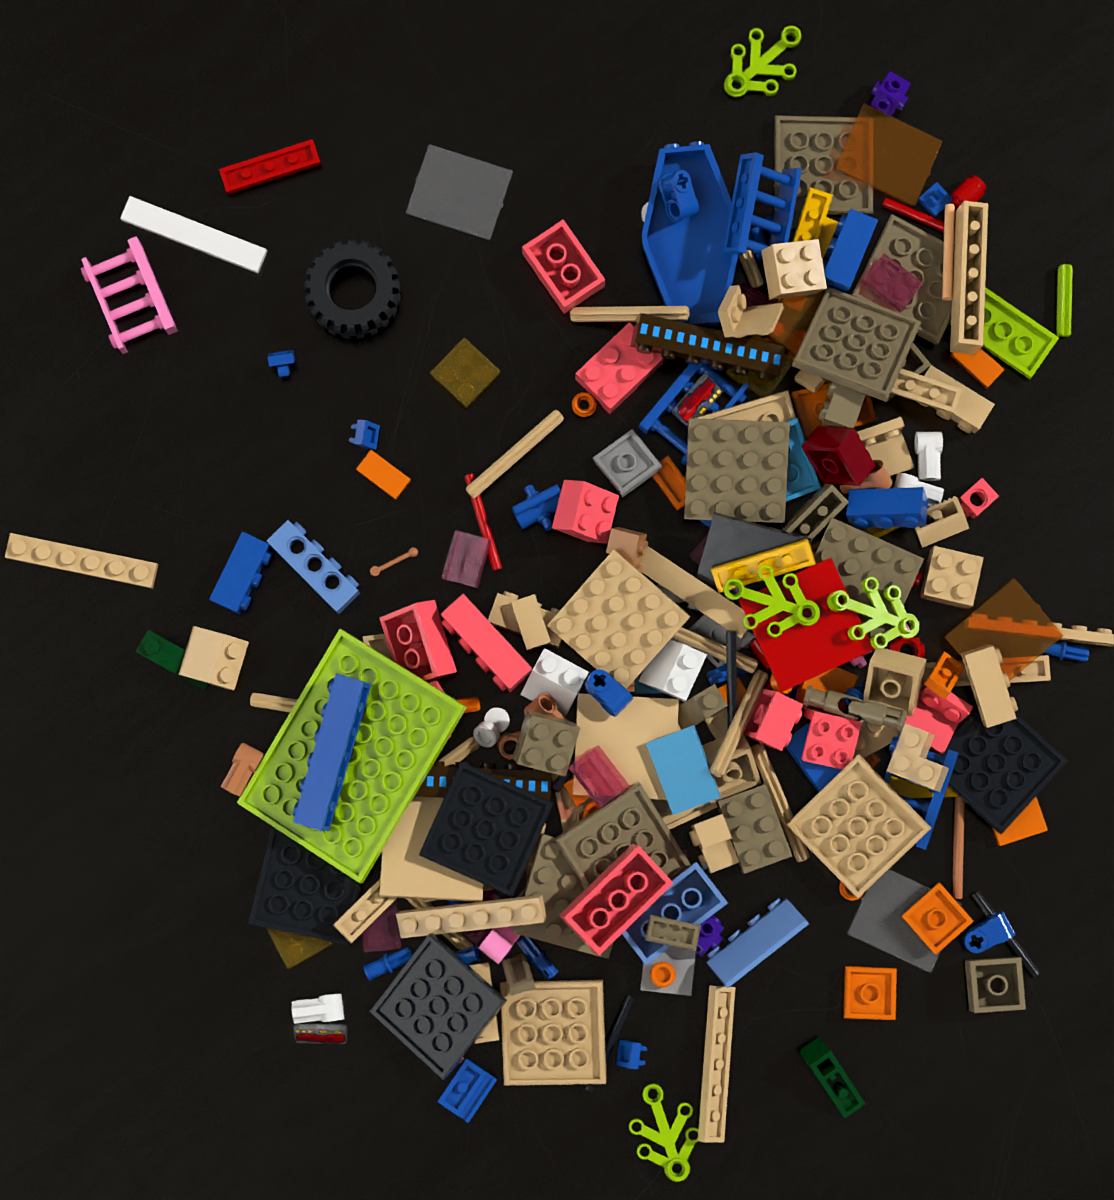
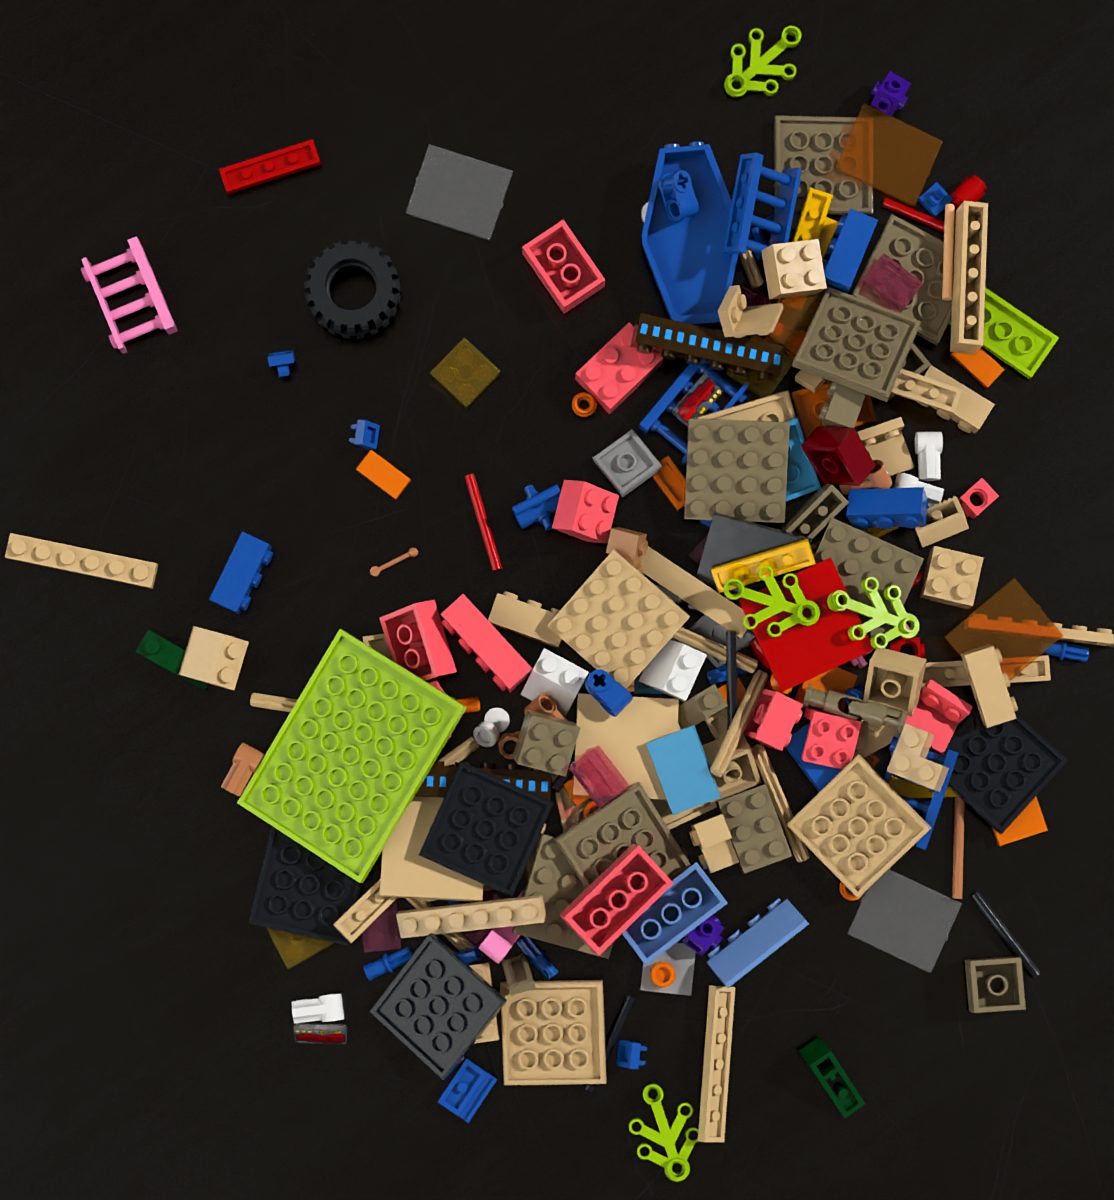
(193, 234): white tile -> none
(282, 542): medium blue brick -> none
(331, 752): blue brick -> none
(466, 559): clear pink plate -> none
(514, 454): tan axle -> none
(530, 622): tan tile -> none
(623, 314): tan axle -> none
(673, 933): dark tan plate -> none
(870, 993): orange plate -> none
(936, 918): orange plate -> none
(944, 675): orange plate -> none
(993, 930): blue piece -> none
(1064, 300): lime axle -> none

